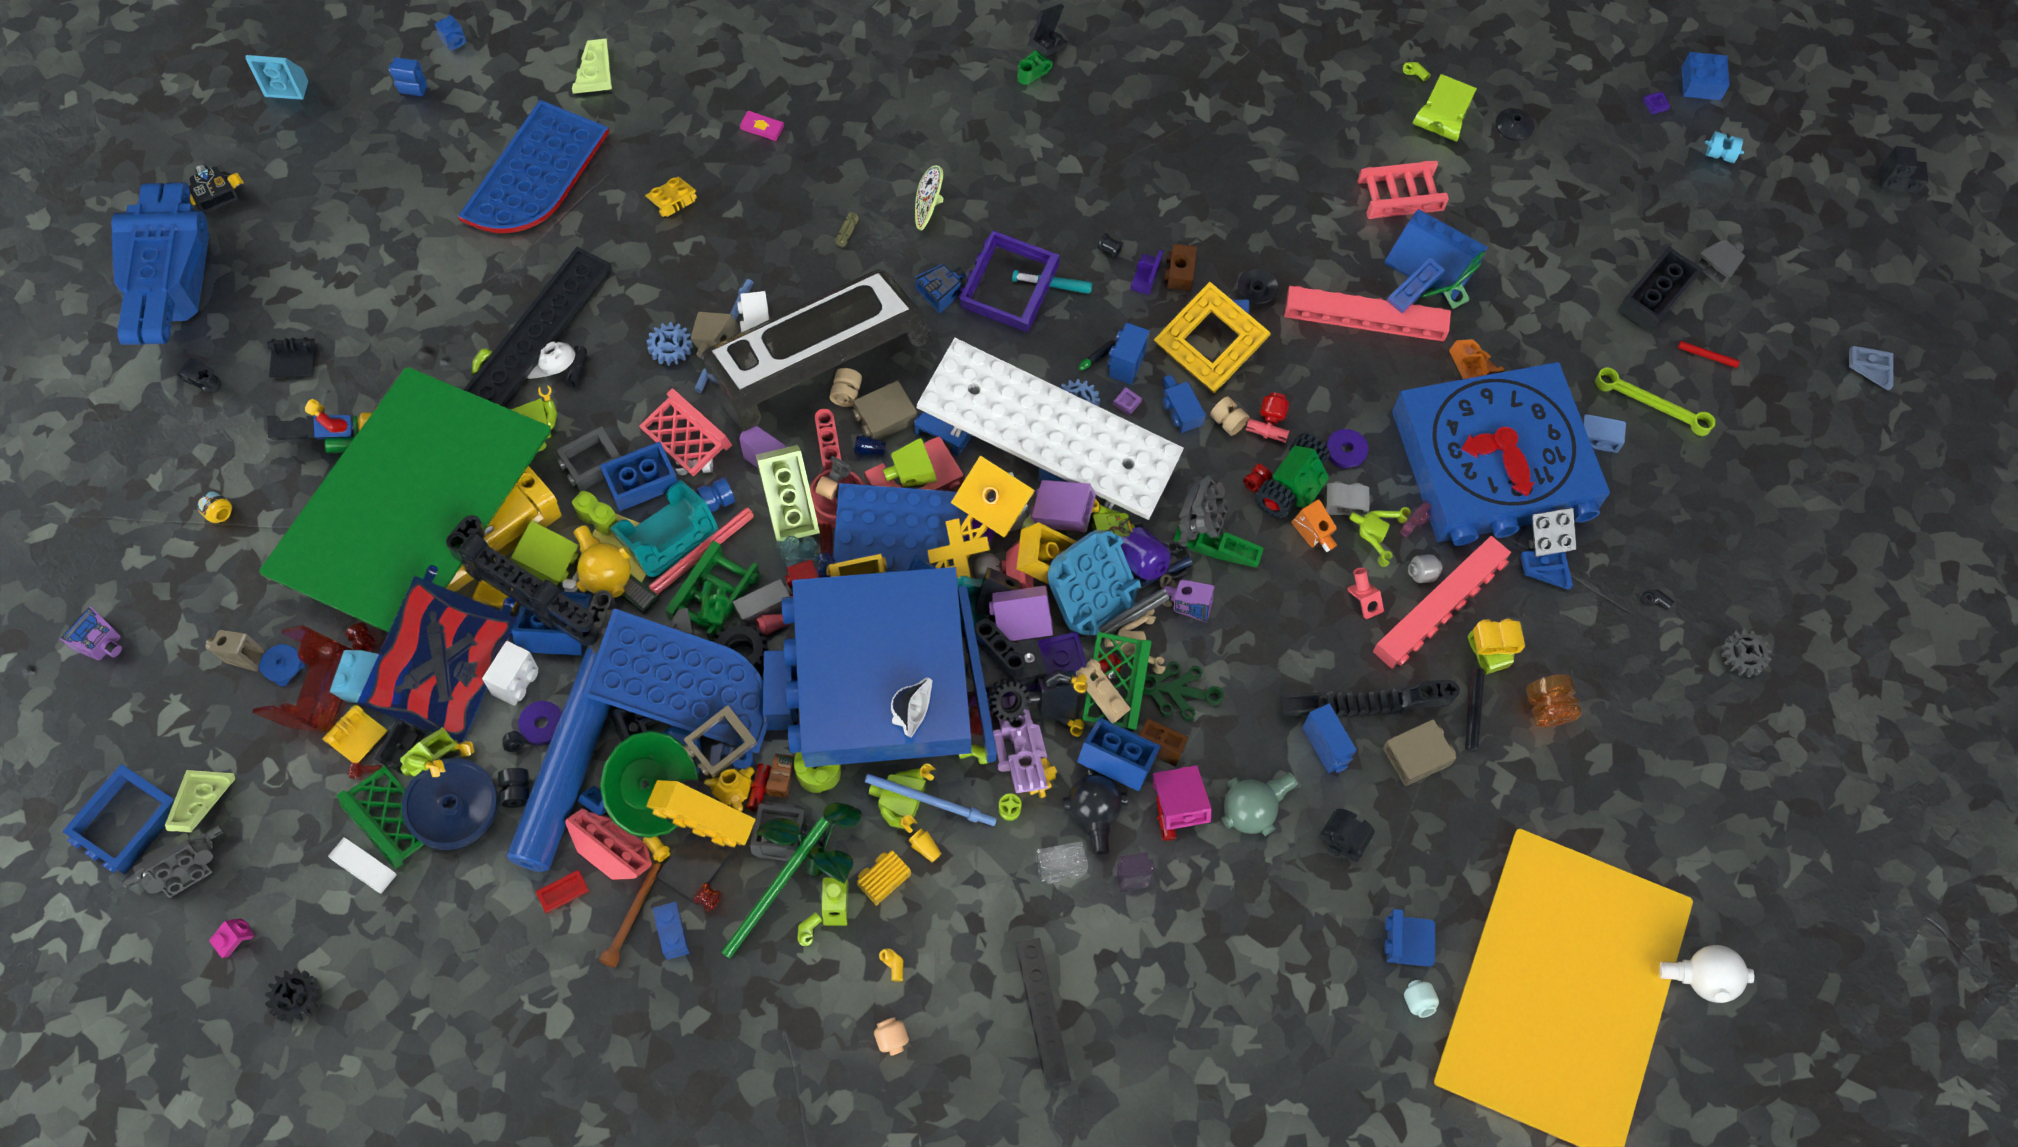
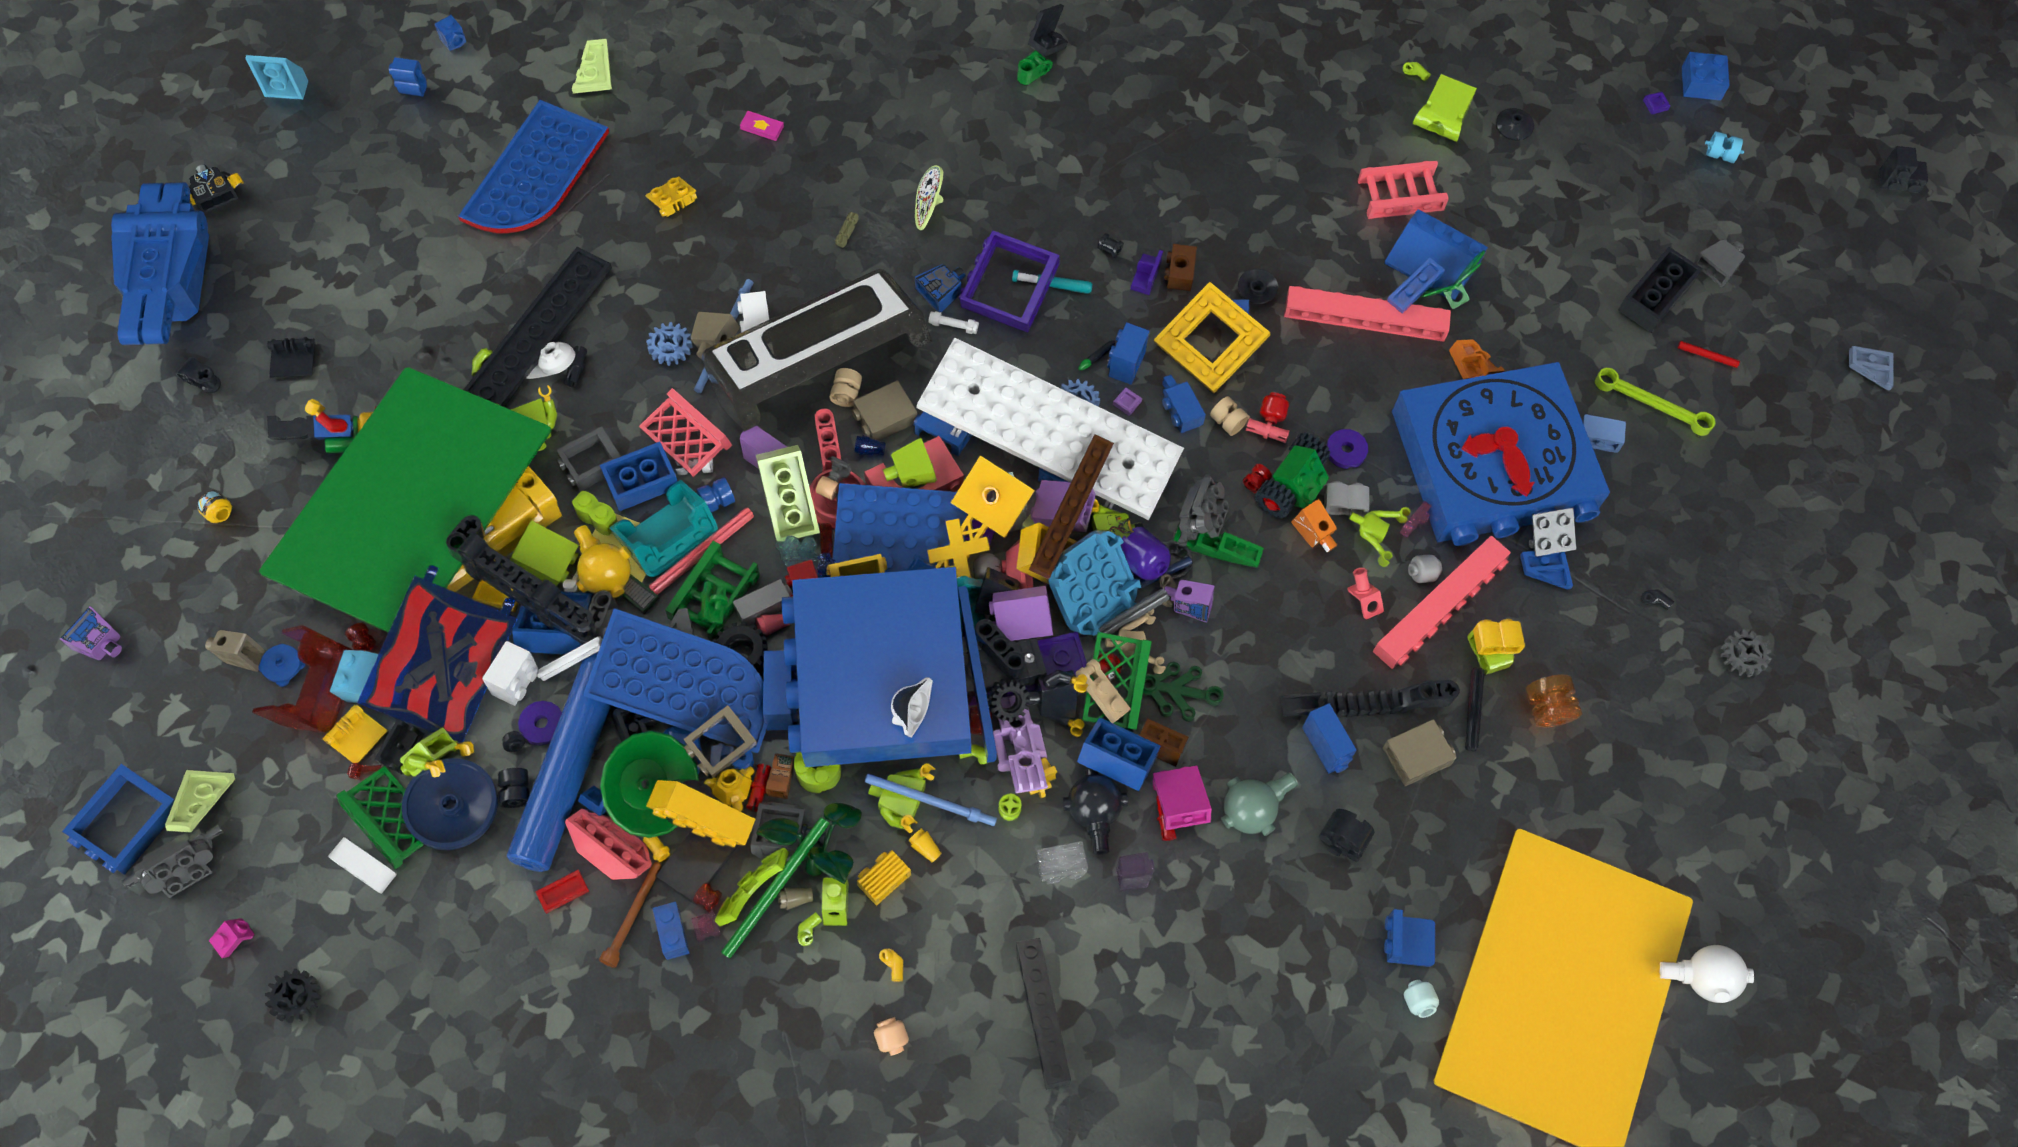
(570, 659): none -> white axle
(705, 926): none -> clear pink plate
(749, 884): none -> lime tile
(792, 897): none -> dark tan cone
(971, 326): none -> white bar
(1071, 507): none -> reddish brown tile

